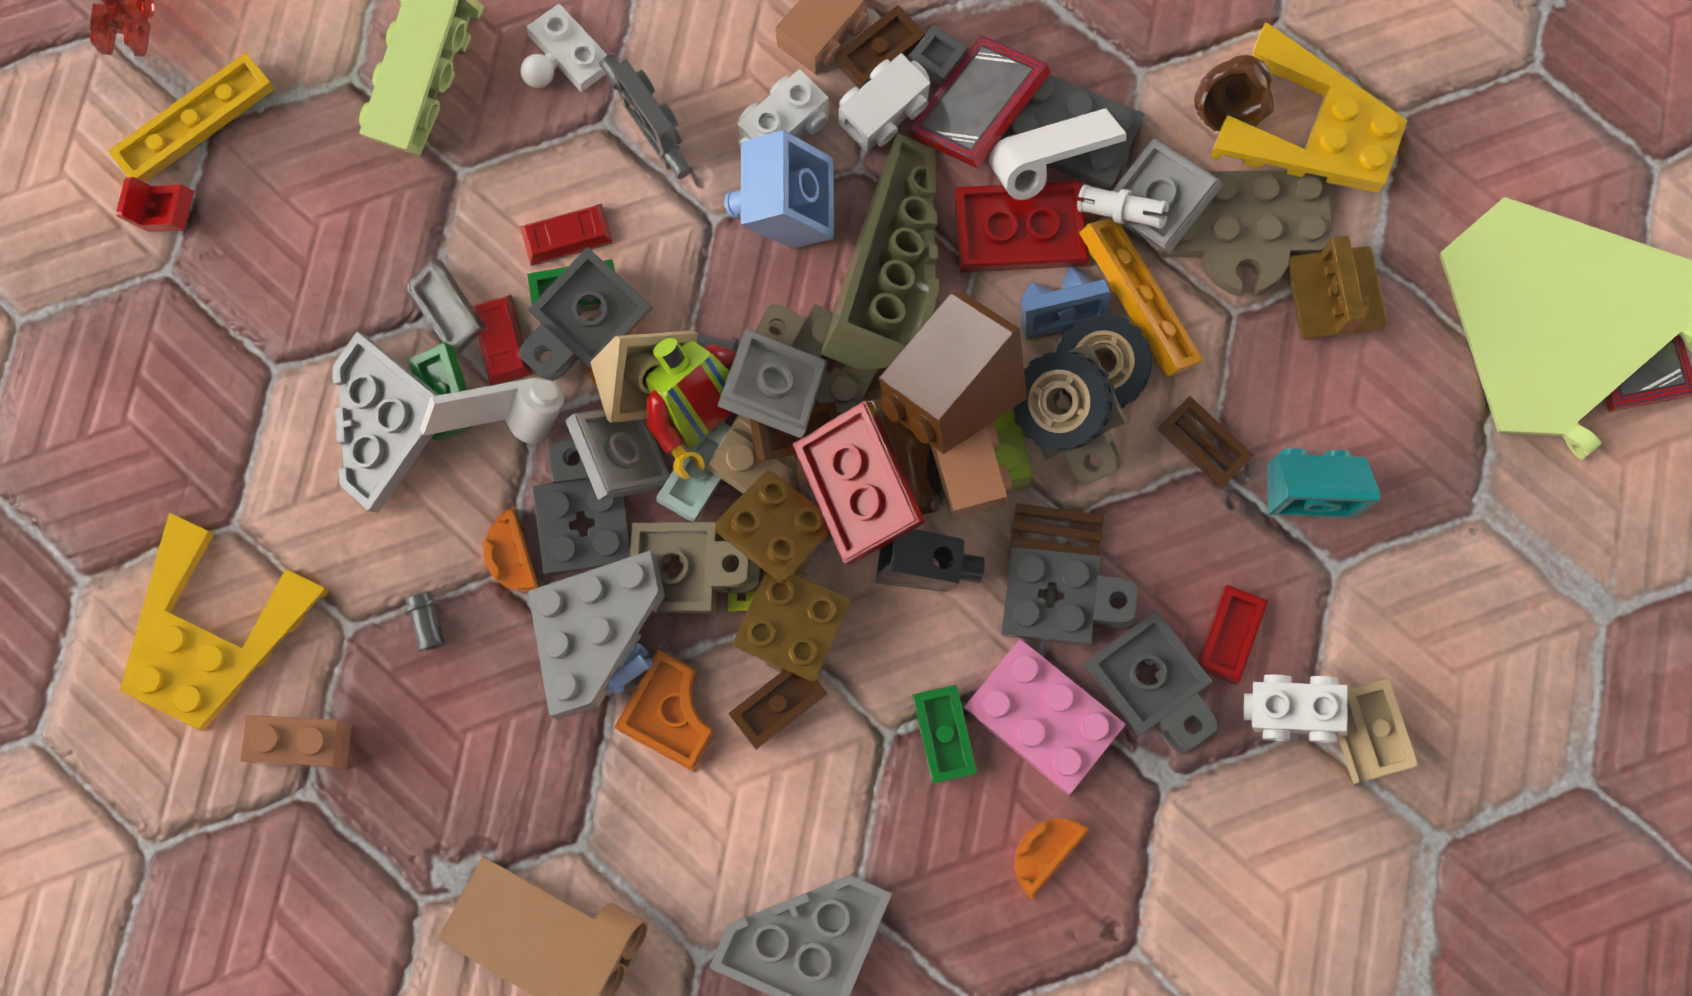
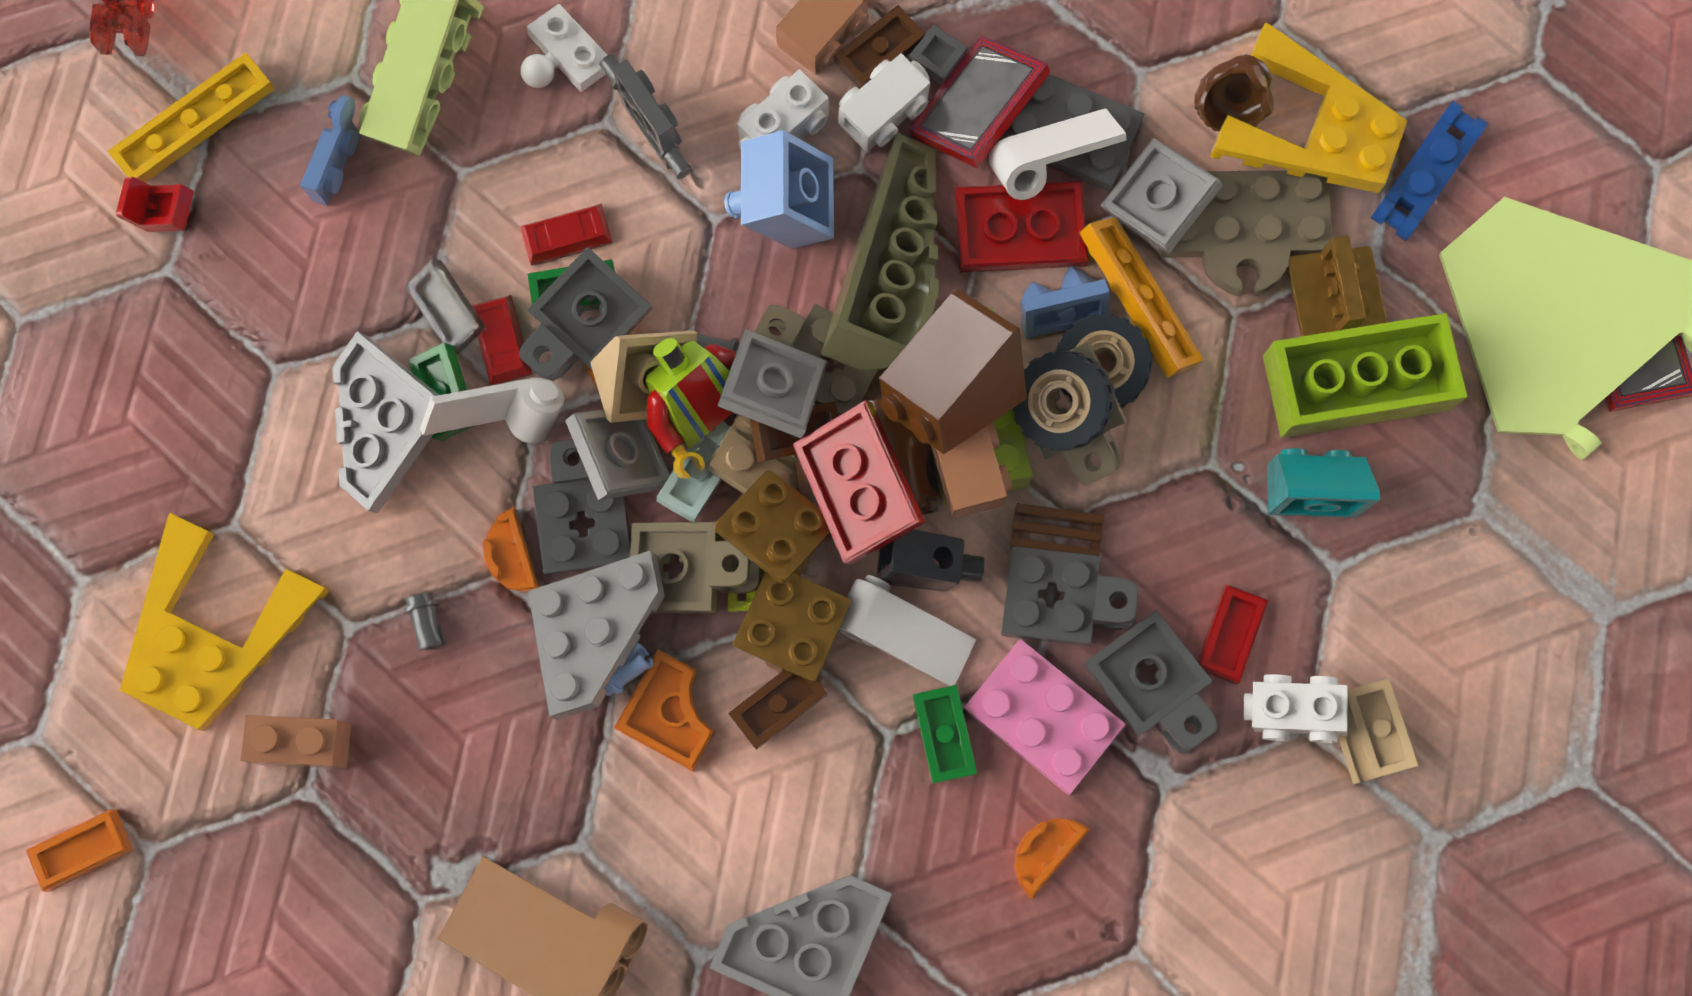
(79, 850): none -> orange tile
(334, 146): none -> medium blue hinge
(905, 631): none -> white door
(1123, 206): white pin -> none
(1195, 455): reddish brown tile -> none
(1364, 375): none -> lime brick
(1428, 171): none -> blue plate

